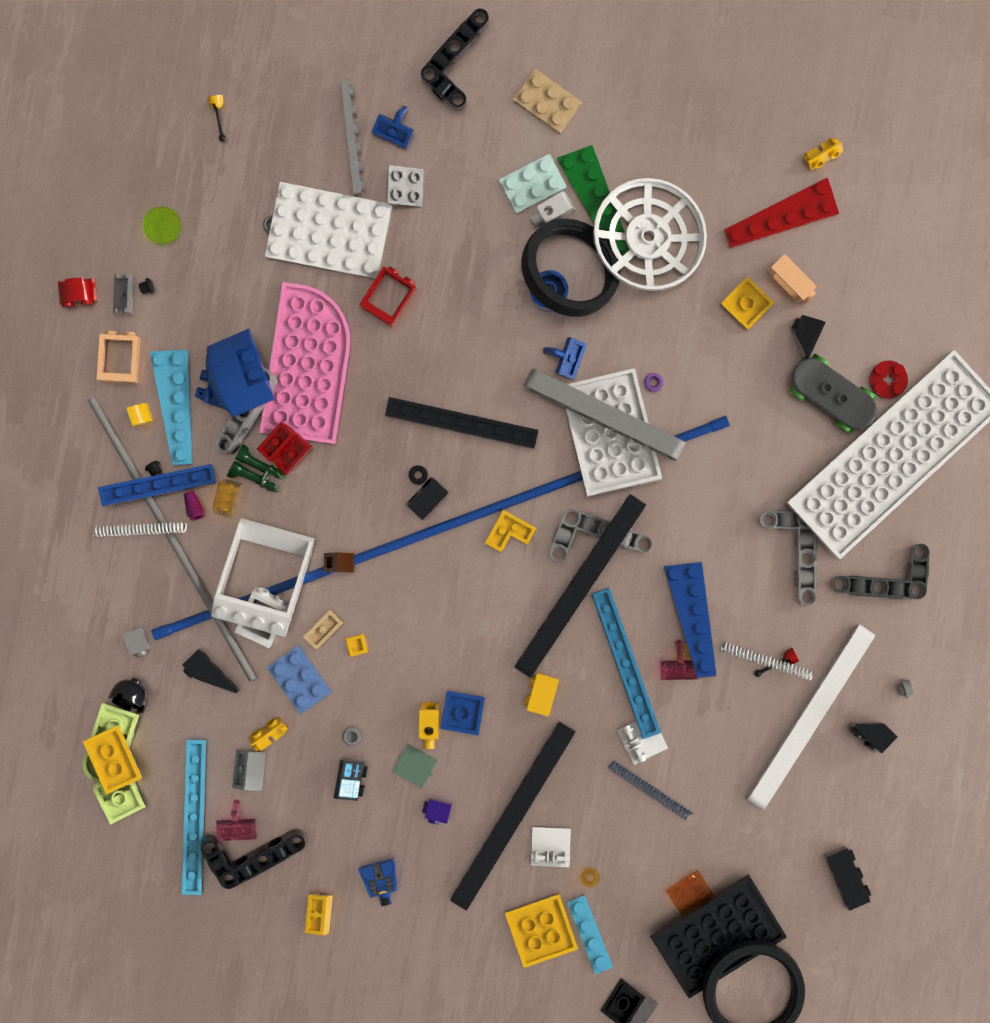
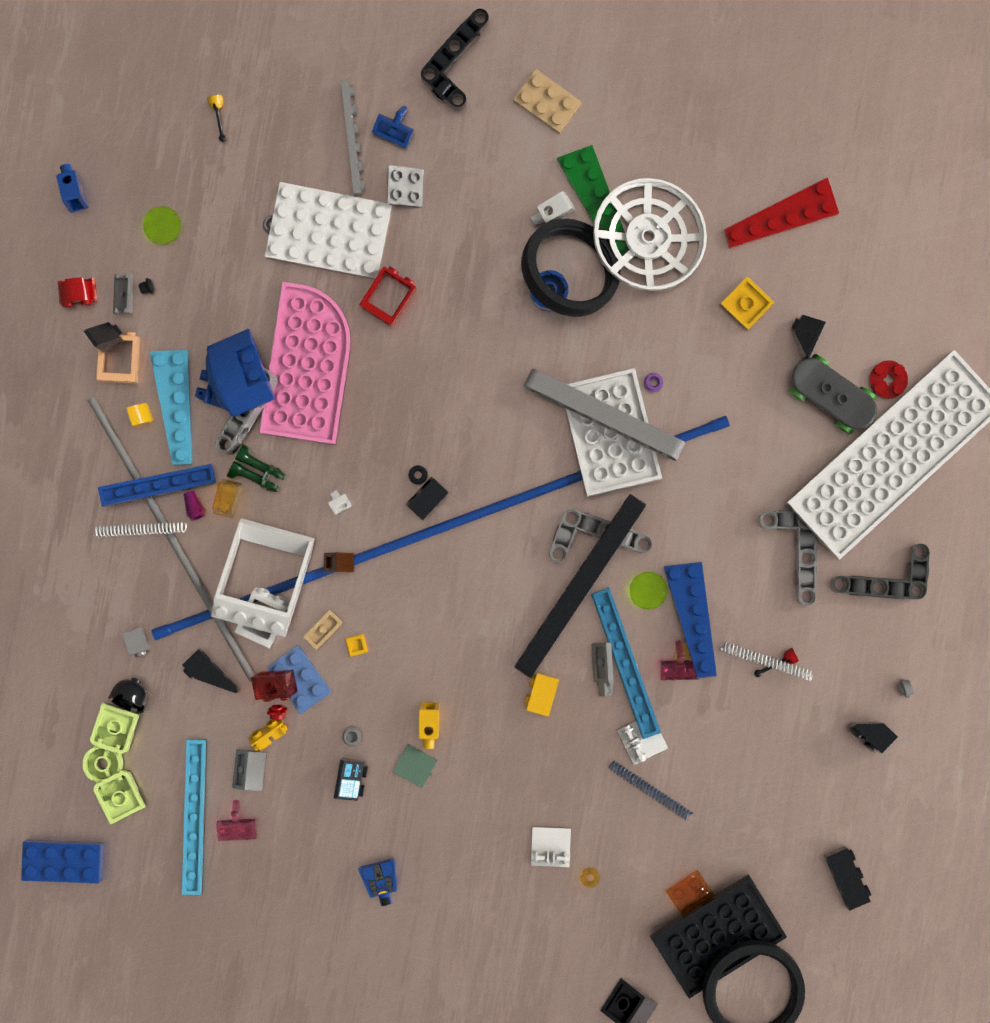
(62, 861): none -> blue brick
(71, 189): none -> blue torso
(104, 336): none -> black slope
(112, 759): yellow plate -> none
(153, 468): black piece -> none
(248, 865): black beam -> none
(277, 712): none -> red plate
(283, 681): none -> clear red brick
(284, 447): red slope -> none
(318, 914): yellow hinge -> none
(339, 502): none -> white tile
(436, 811): dark purple brick -> none
(461, 422): black plate -> none
(462, 713): blue plate -> none
(507, 526): yellow plate -> none
(512, 816): black beam -> none
(532, 183): light aqua plate -> none
(541, 930): yellow plate -> none
(569, 357): blue plate -> none
(589, 934): medium azure plate -> none
(603, 668): none -> light grey hinge
(648, 590): none -> clear neon green tile
(792, 280): light nougat window -> none
(810, 717): white beam -> none
(830, 150): yellow hinge -> none

